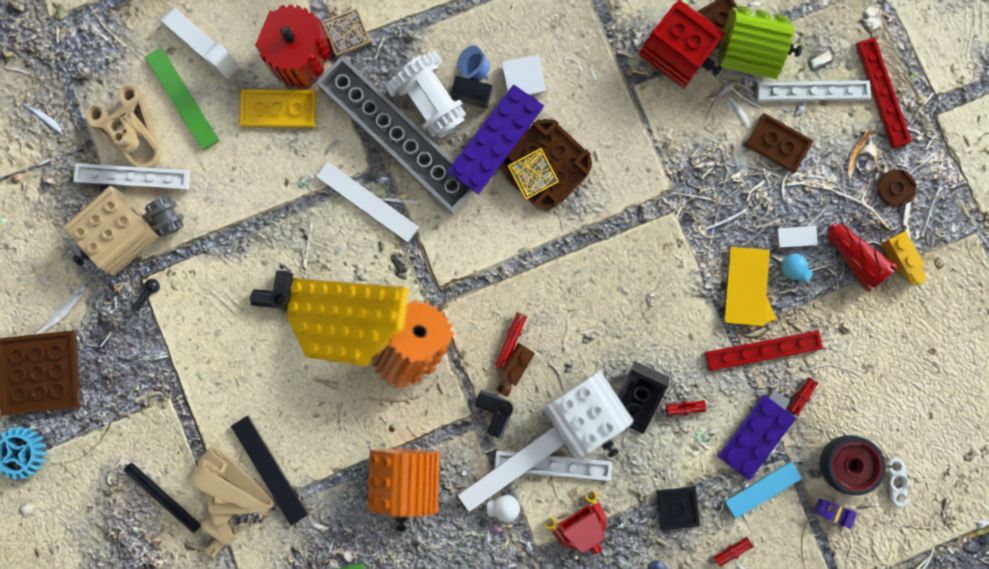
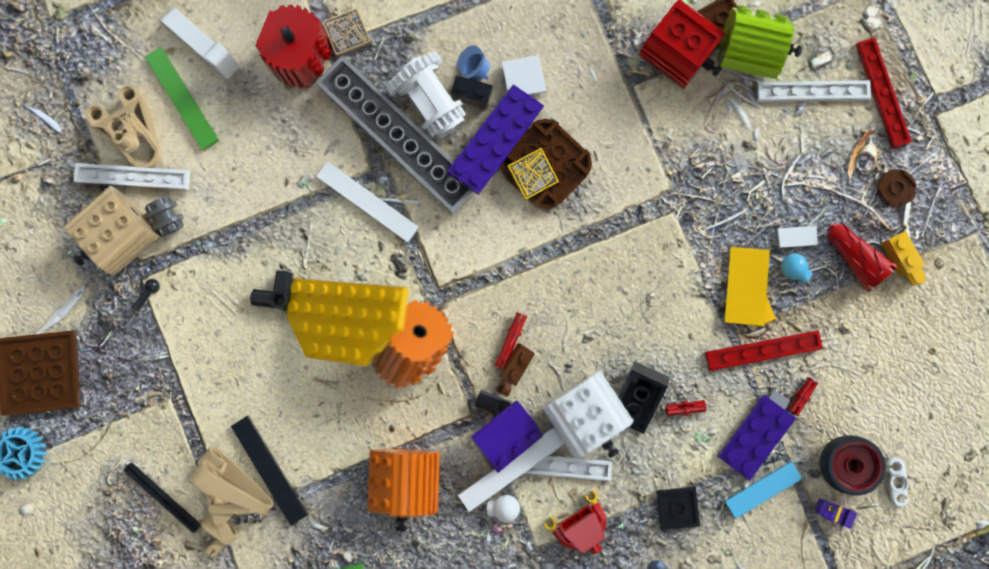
(277, 108): yellow tile -> none
(507, 436): none -> dark purple slope
(733, 551): red pin -> none
(779, 143): reddish brown tile -> none

